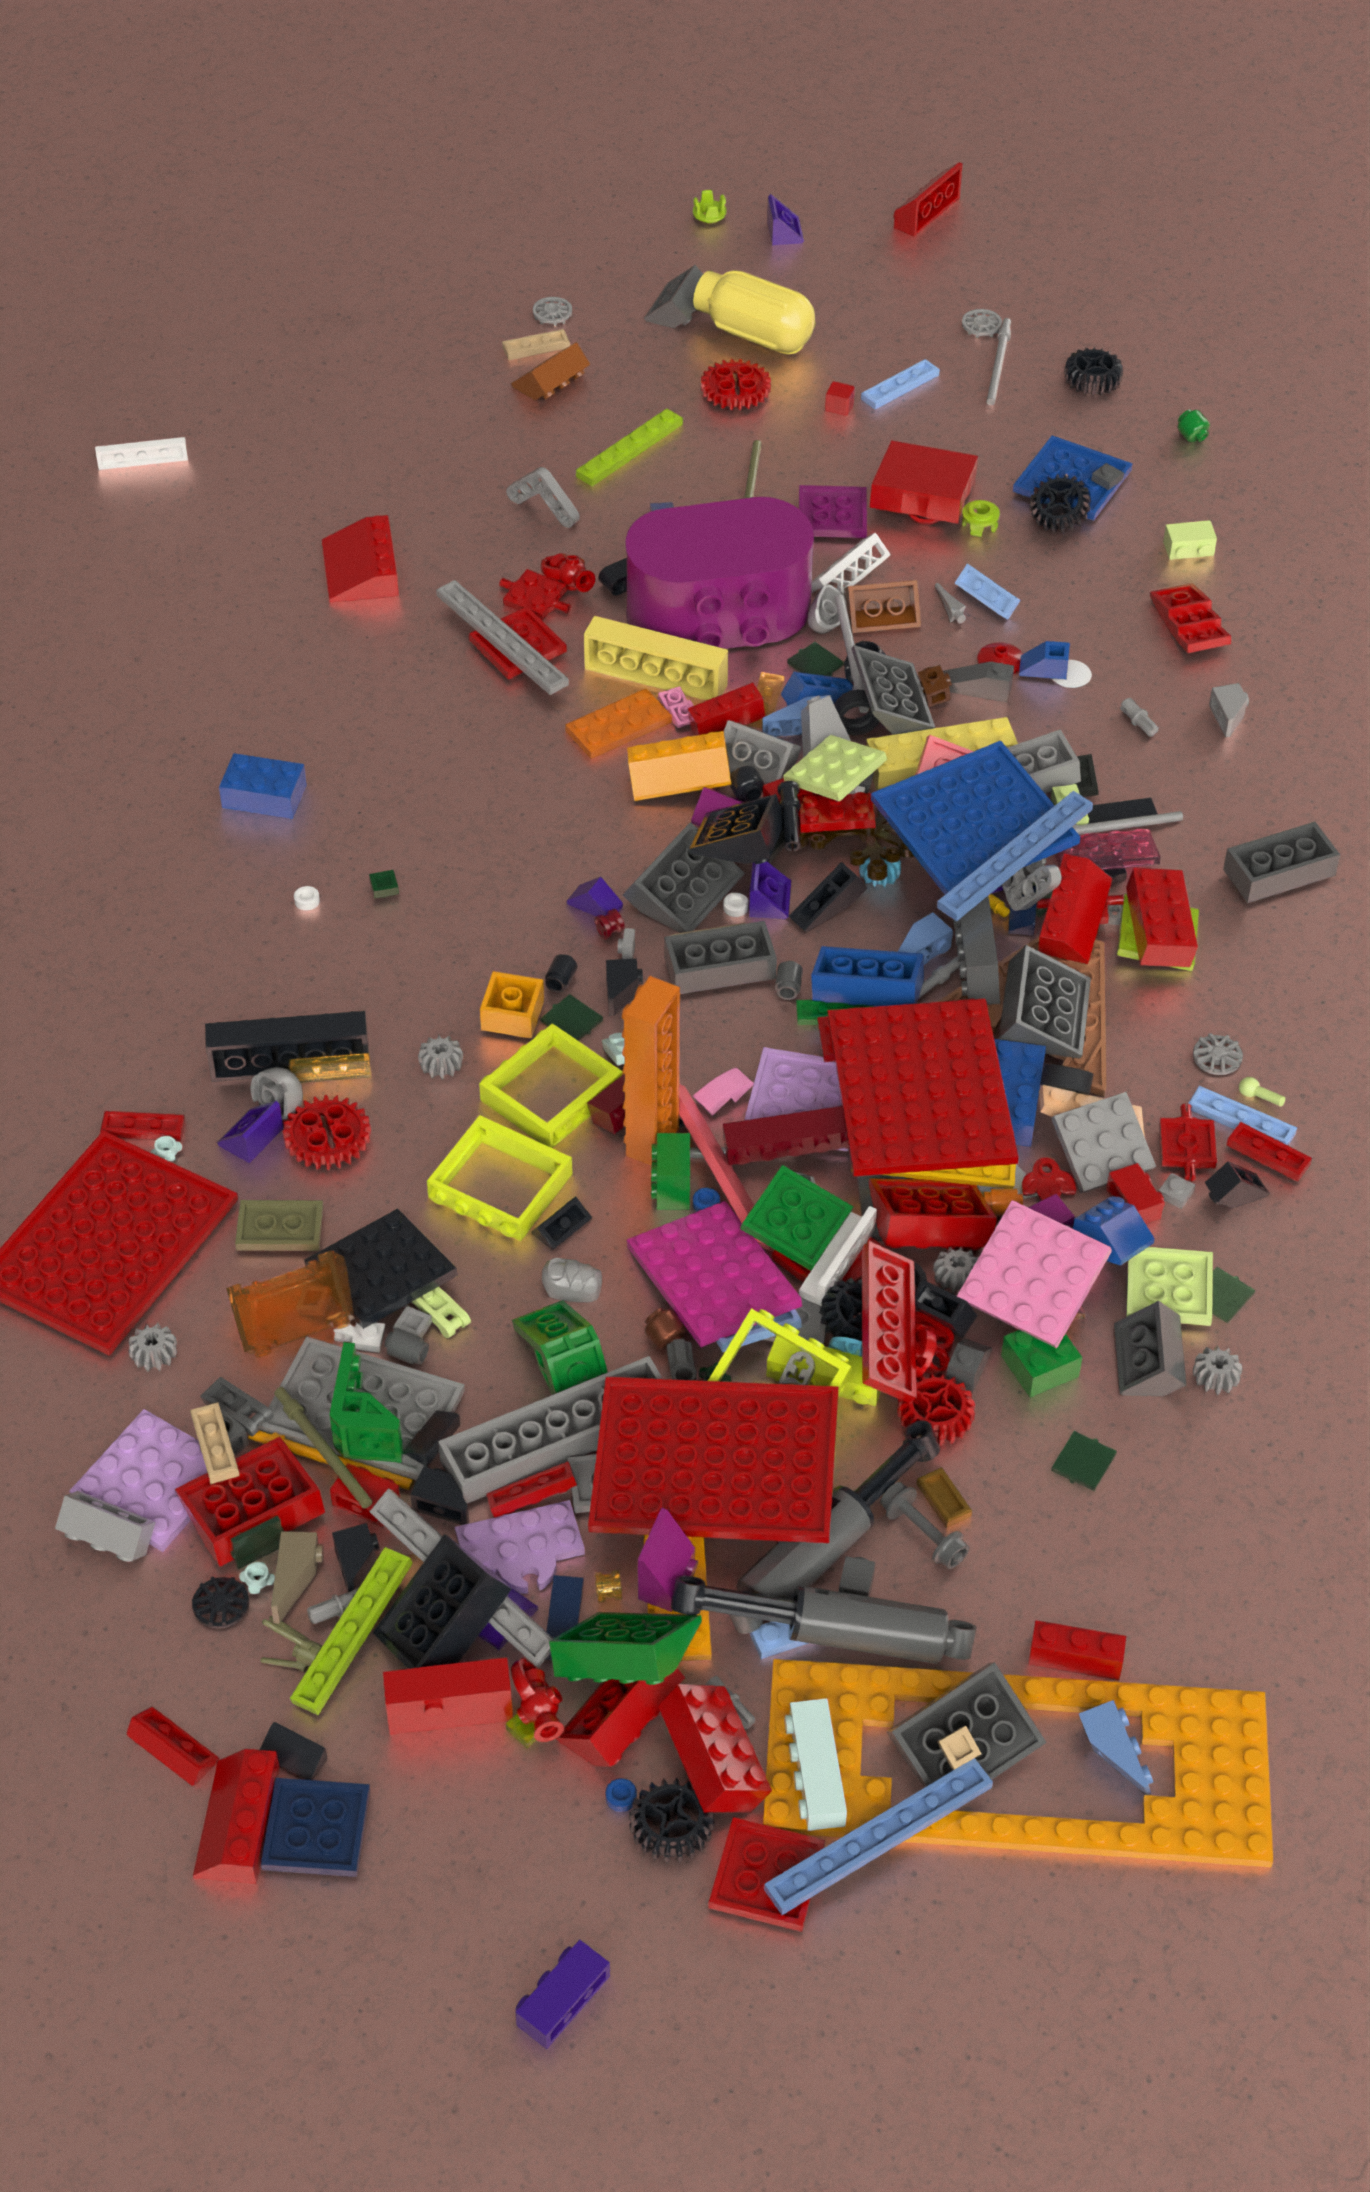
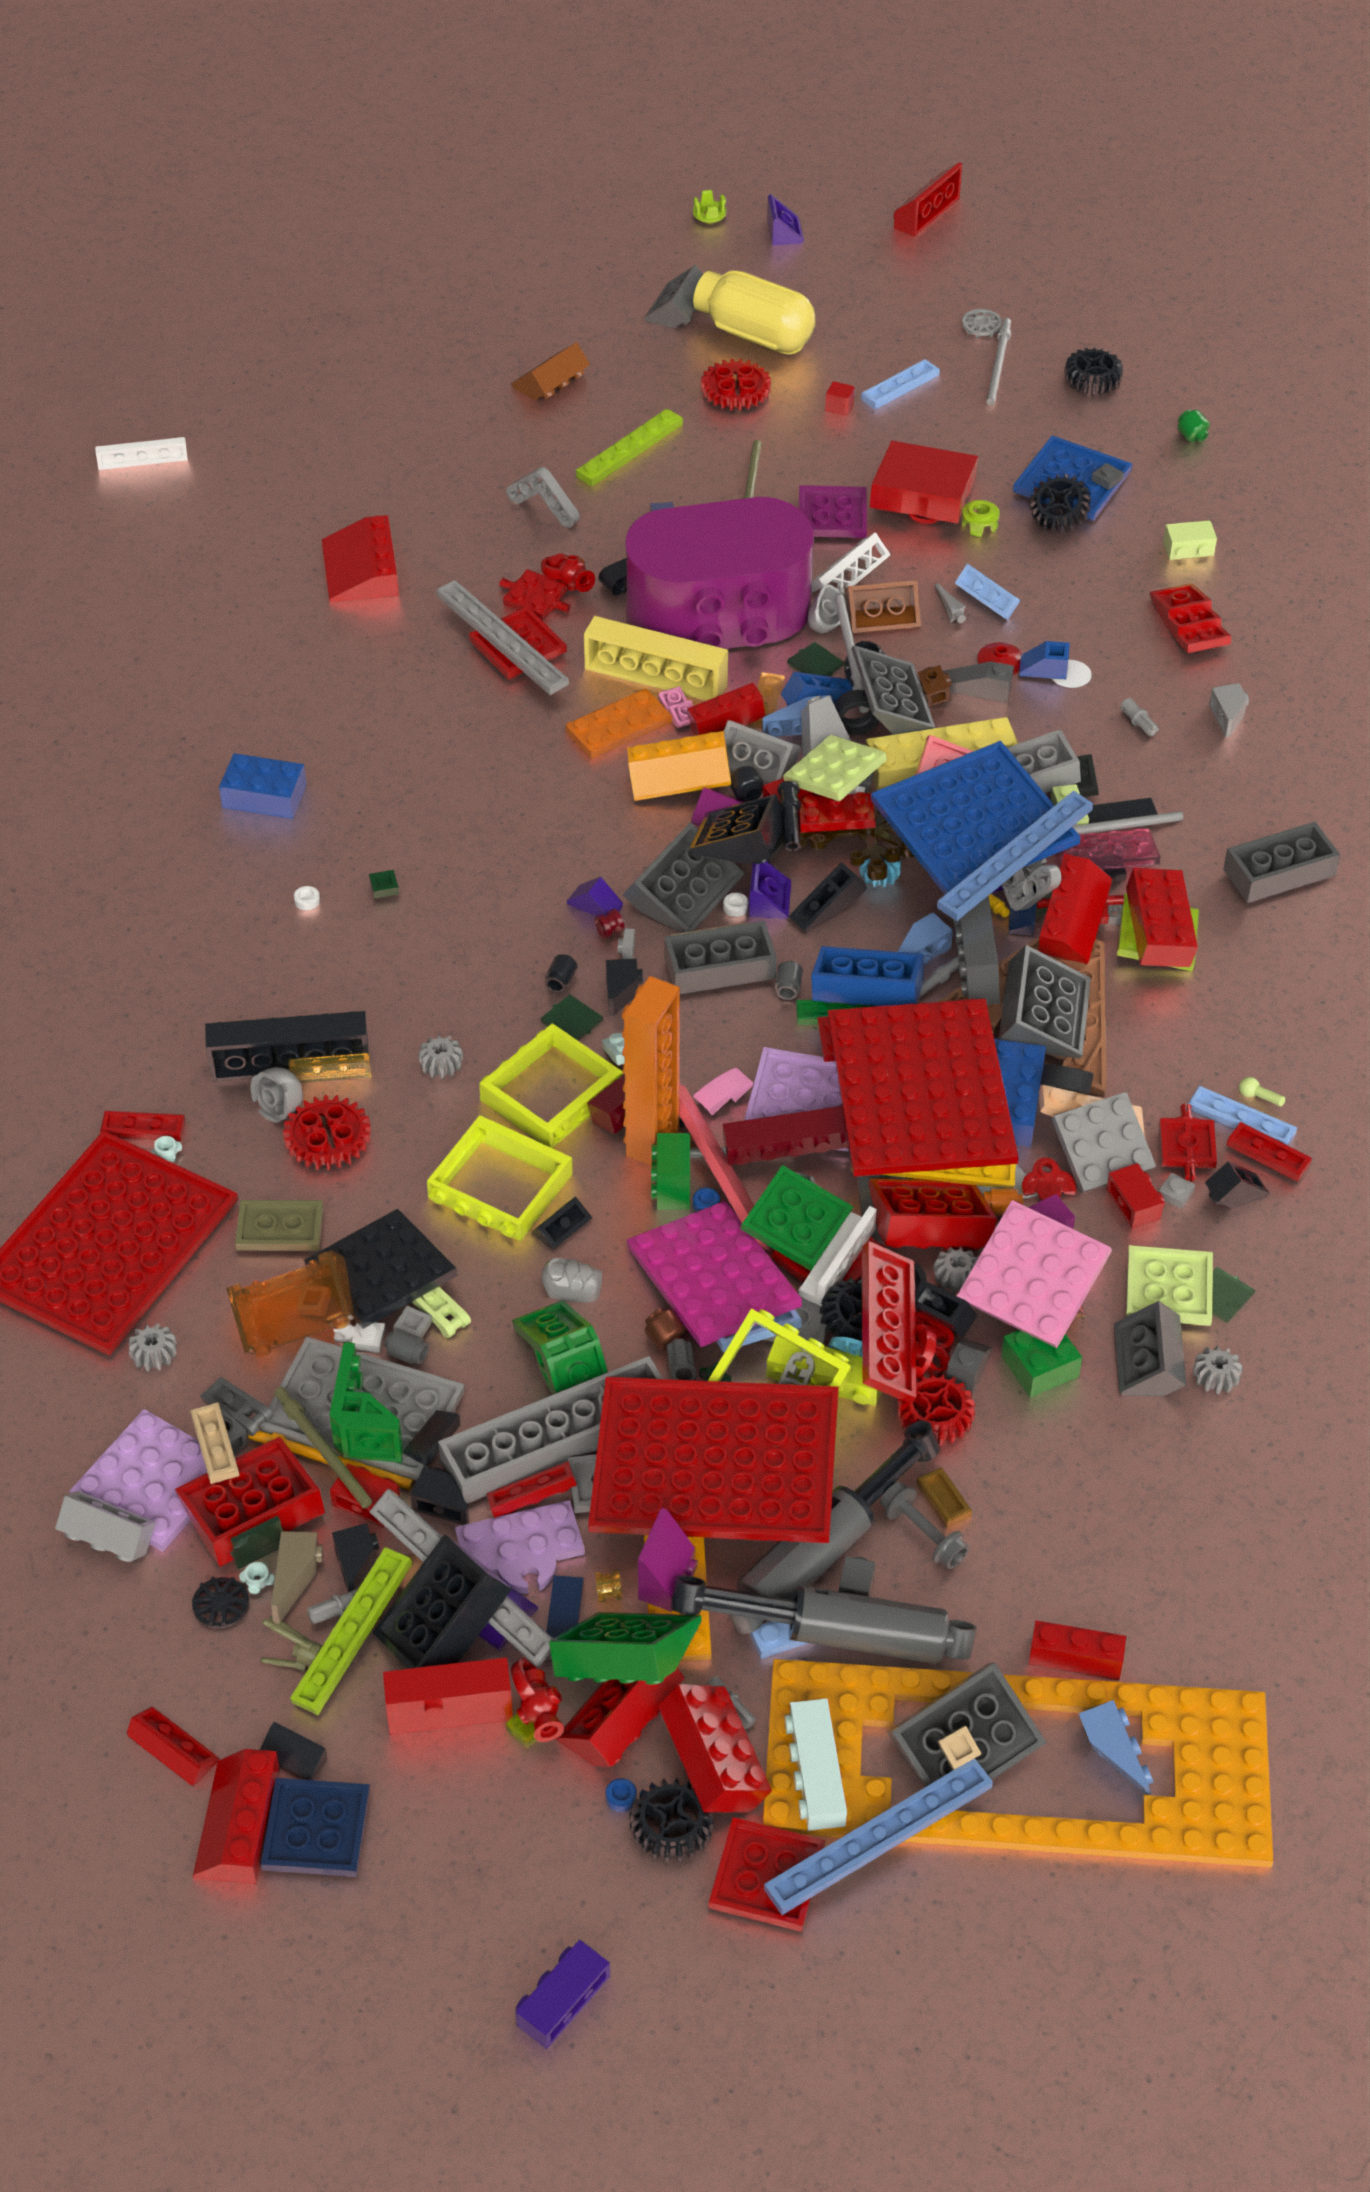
(253, 1131): dark purple slope -> none
(512, 1004): light orange brick -> none
(535, 344): tan tile -> none
(549, 311): light grey wheel -> none
(1084, 1461): clear green piece -> none
(1116, 1226): blue slope -> none
(1217, 1054): light grey wheel -> none

